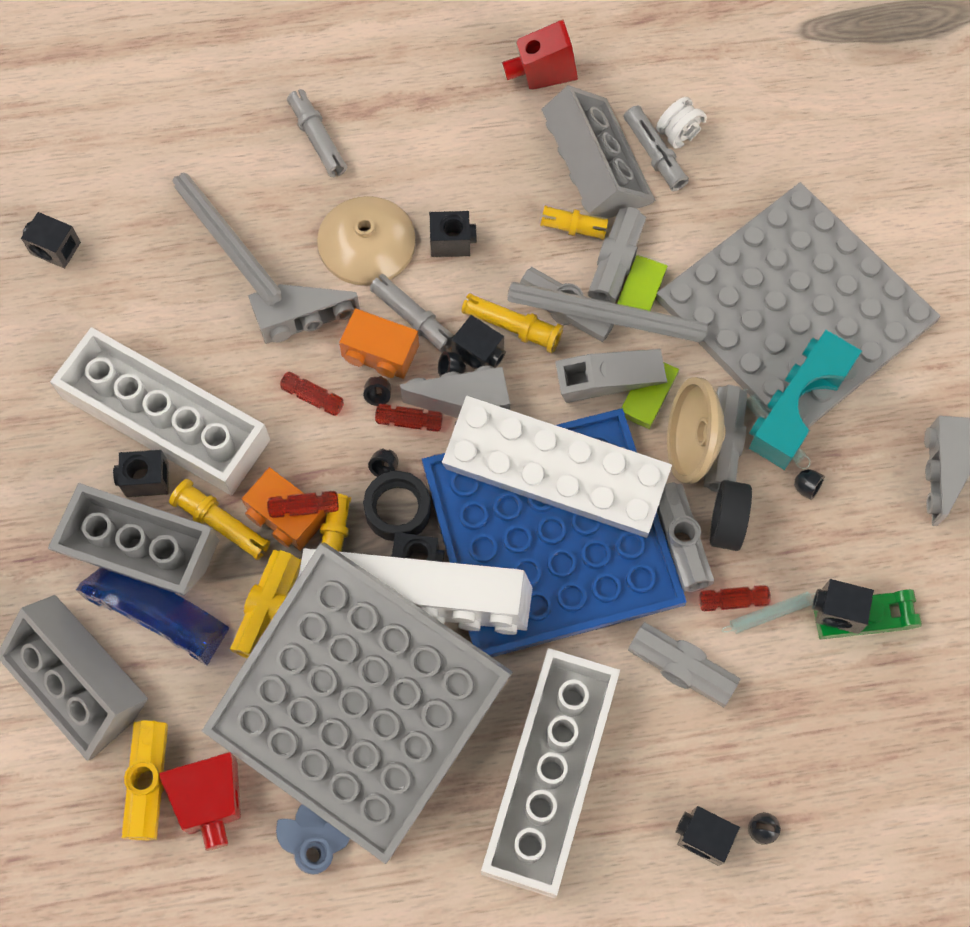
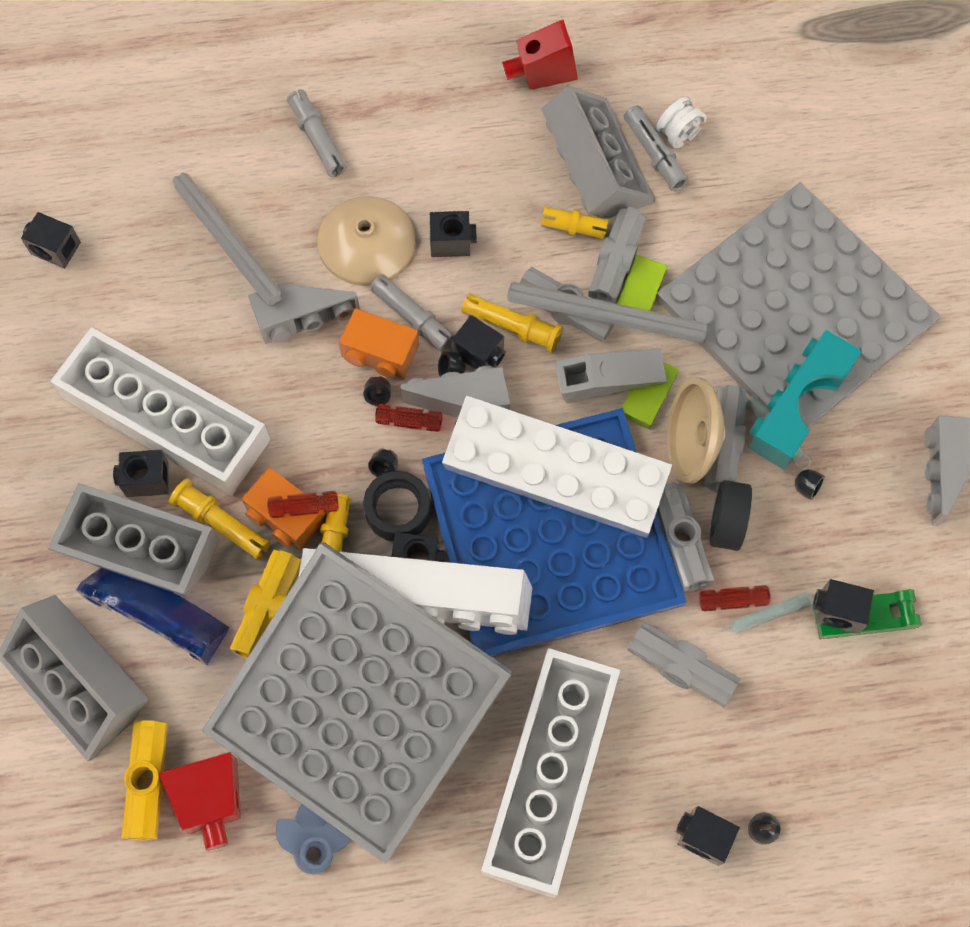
(311, 393): clear red axle -> none

